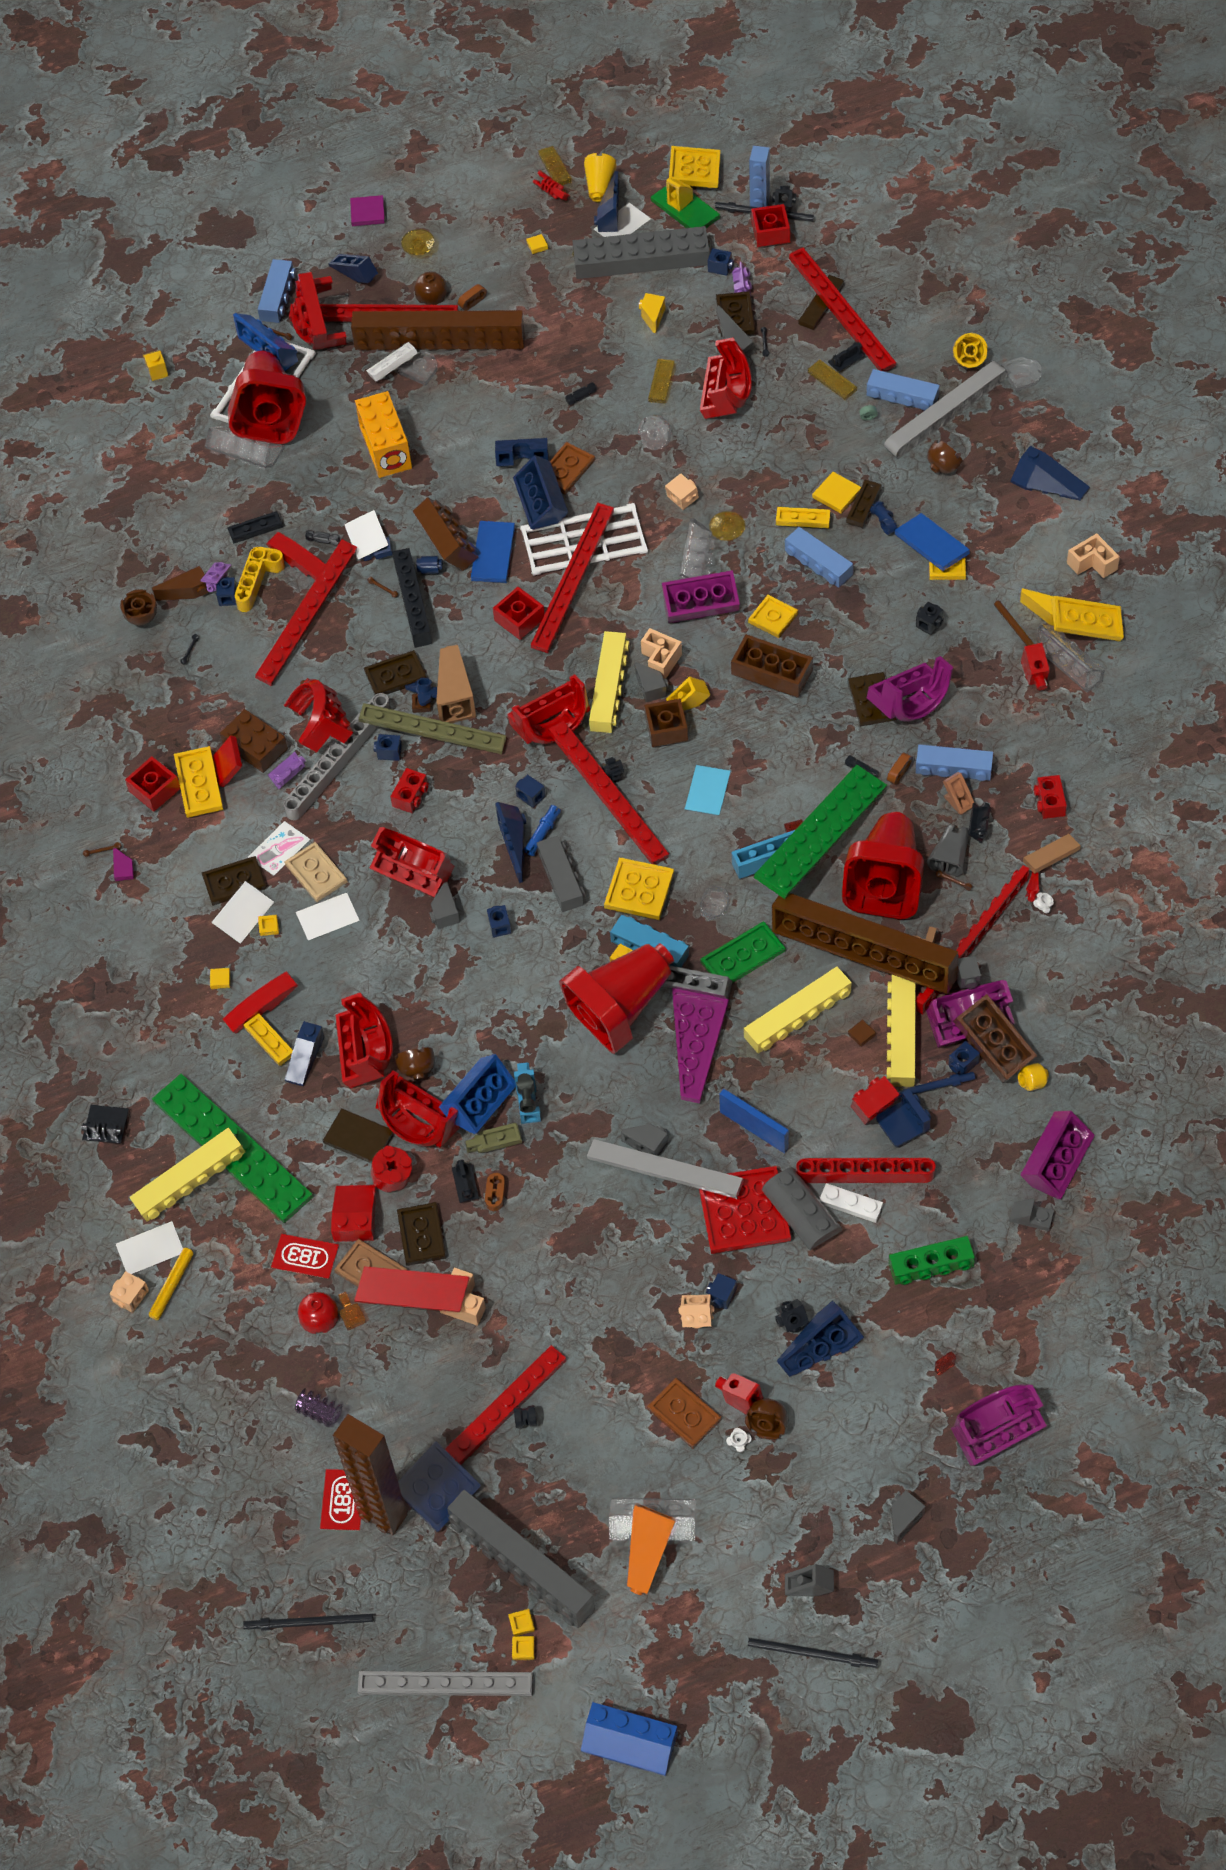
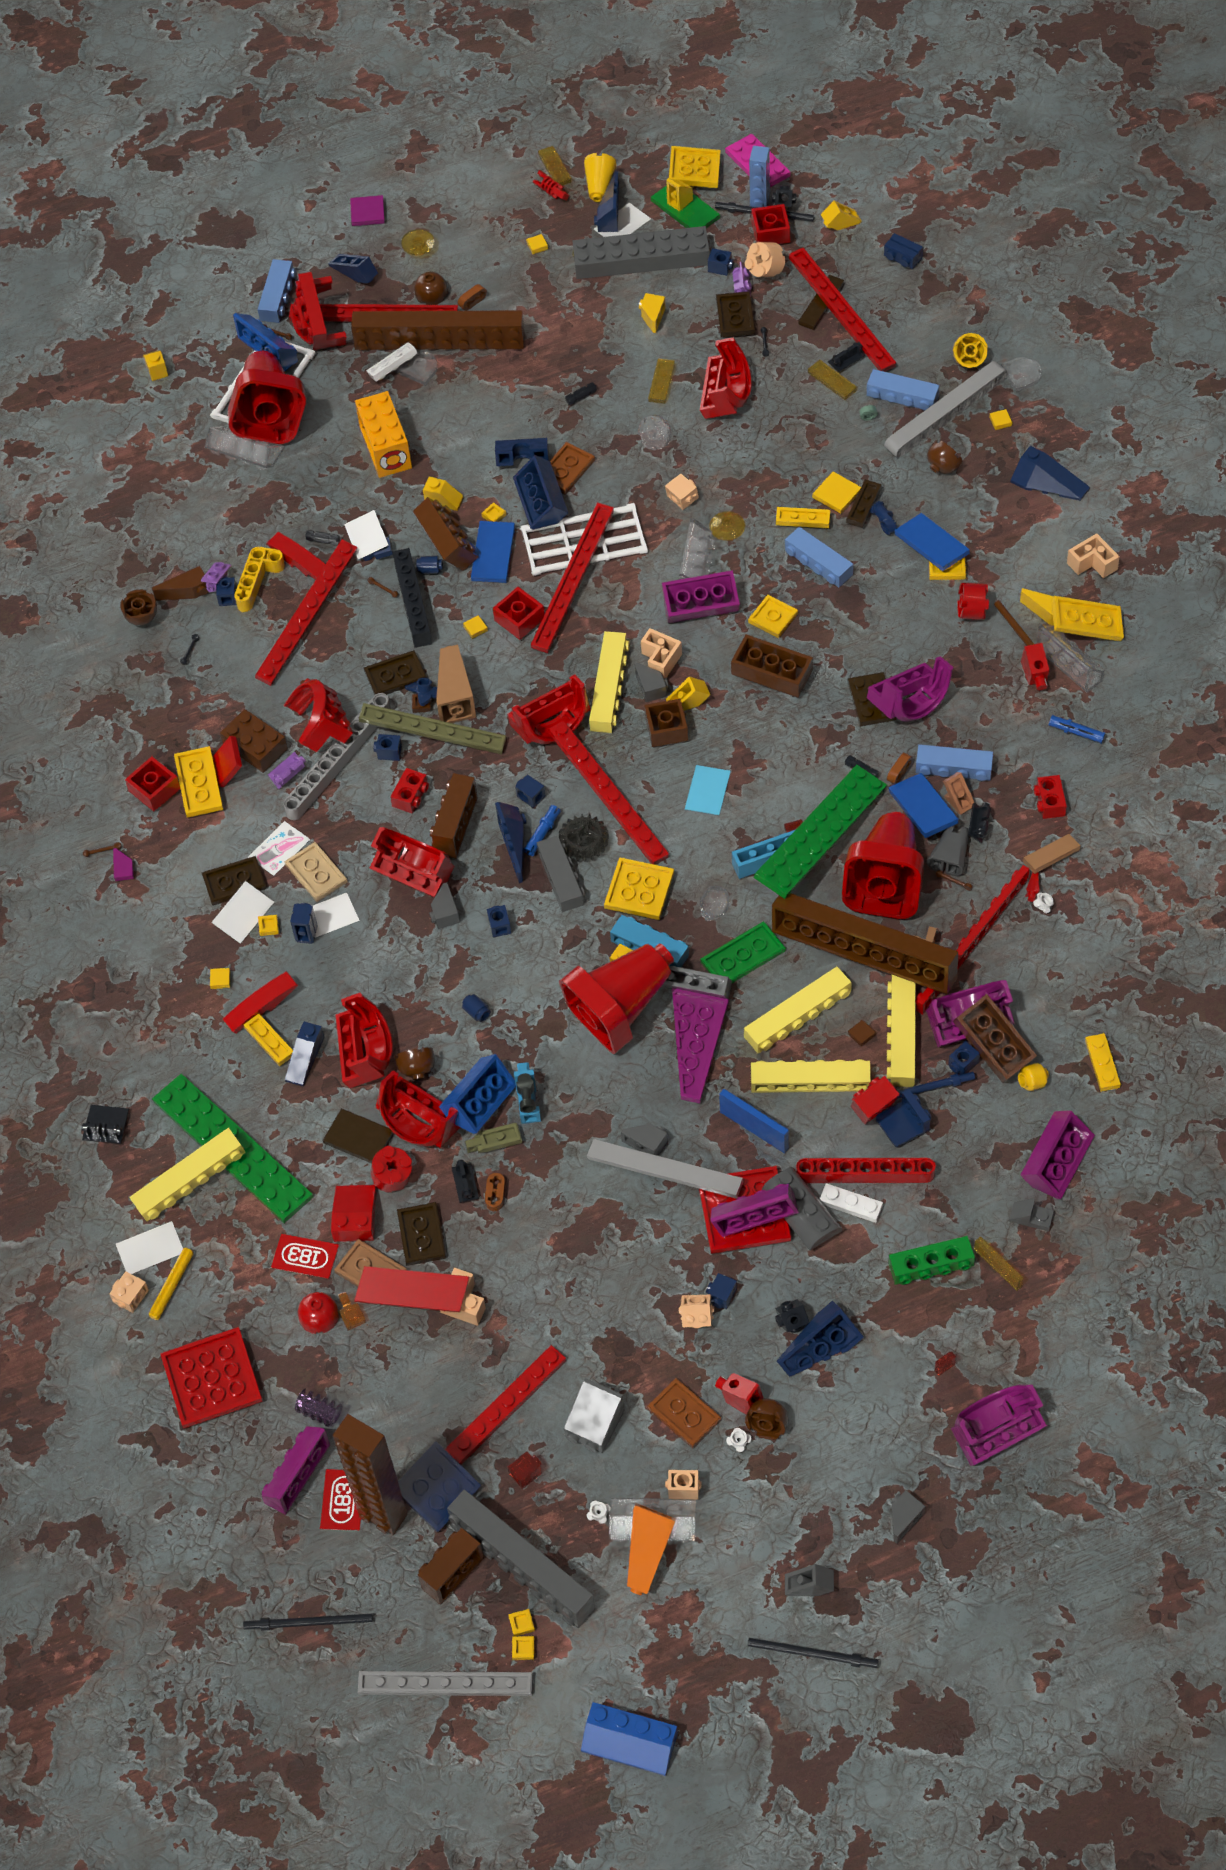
(211, 1377): none -> red plate
(255, 527): black tile -> none
(296, 1469): none -> magenta slope
(303, 923): none -> dark blue brick
(443, 492): none -> yellow slope
(450, 1565): none -> reddish brown brick
(454, 814): none -> reddish brown brick
(475, 627): none -> yellow tile
(476, 1008): none -> dark blue brick
(494, 513): none -> yellow tile
(525, 1416): black wheel -> none
(525, 1469): none -> clear red brick
(588, 843): none -> clear smoke gear
(594, 1416): none -> slope
(598, 1506): none -> white plate
(613, 768): black gear -> none
(683, 1484): none -> light nougat head
(731, 329): dark grey slope -> none
(740, 154): none -> dark pink plate
(754, 1210): none -> magenta slope
(765, 259): none -> light nougat brick
(810, 1076): none -> light yellow brick
(840, 216): none -> yellow slope
(903, 251): none -> dark blue brick
(923, 805): none -> blue tile
(929, 617): black brick -> none
(968, 972): dark grey slope -> none
(972, 601): none -> red brick
(998, 1263): none -> clear yellow tile
(1000, 419): none -> yellow tile
(1055, 722): none -> blue pin
(1102, 1062): none -> yellow plate

